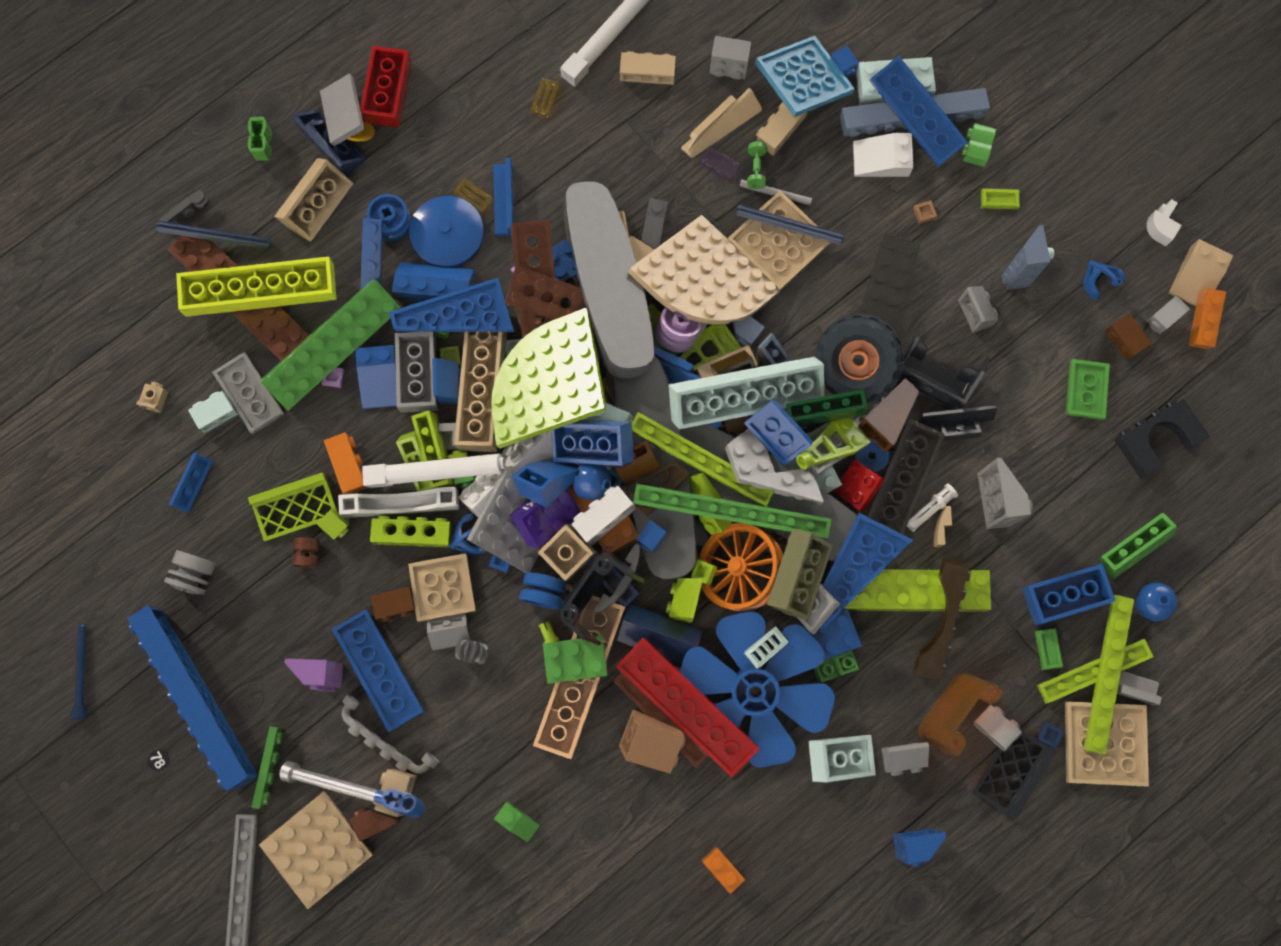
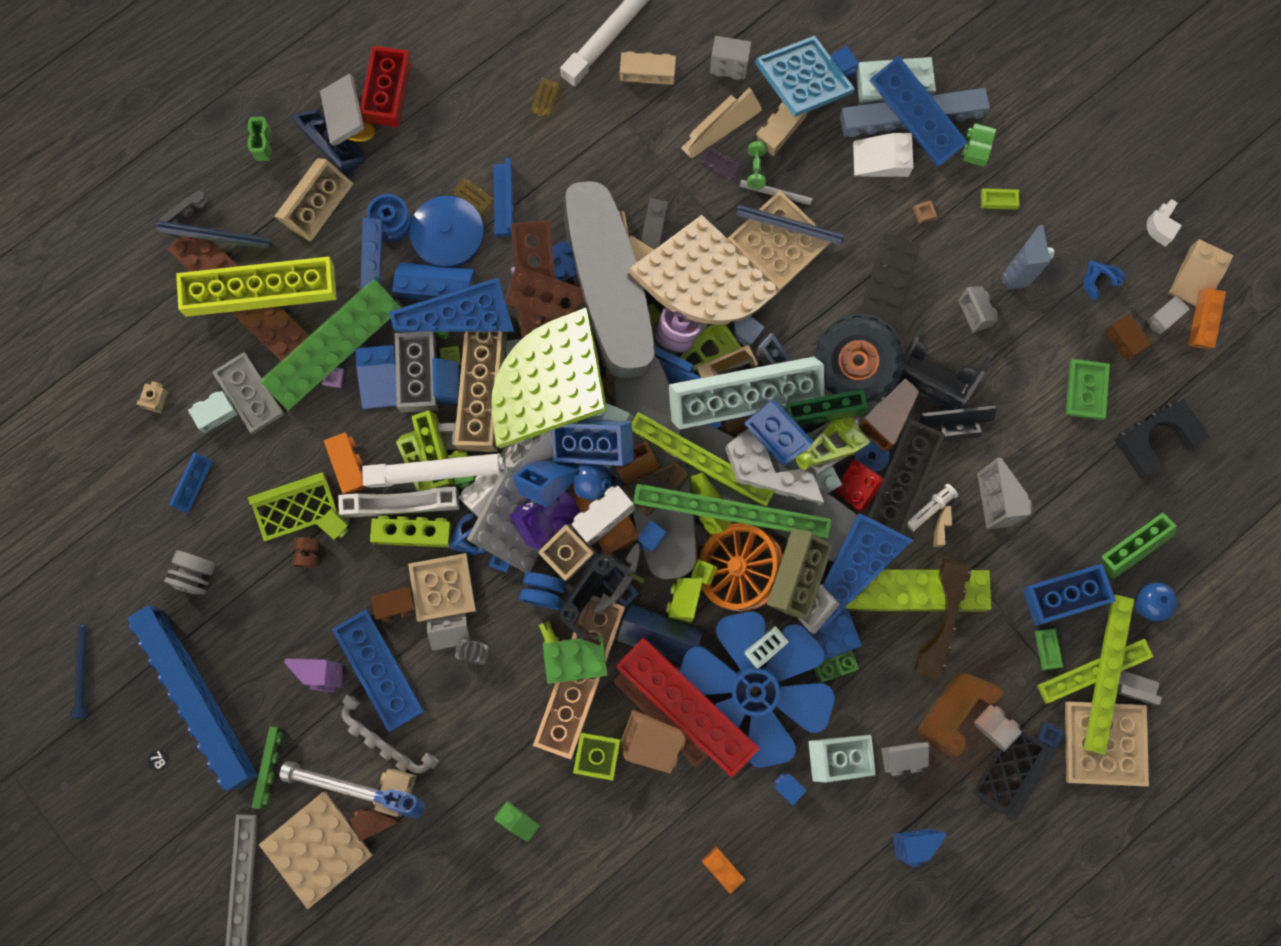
(596, 756): none -> lime brick
(789, 788): none -> blue brick

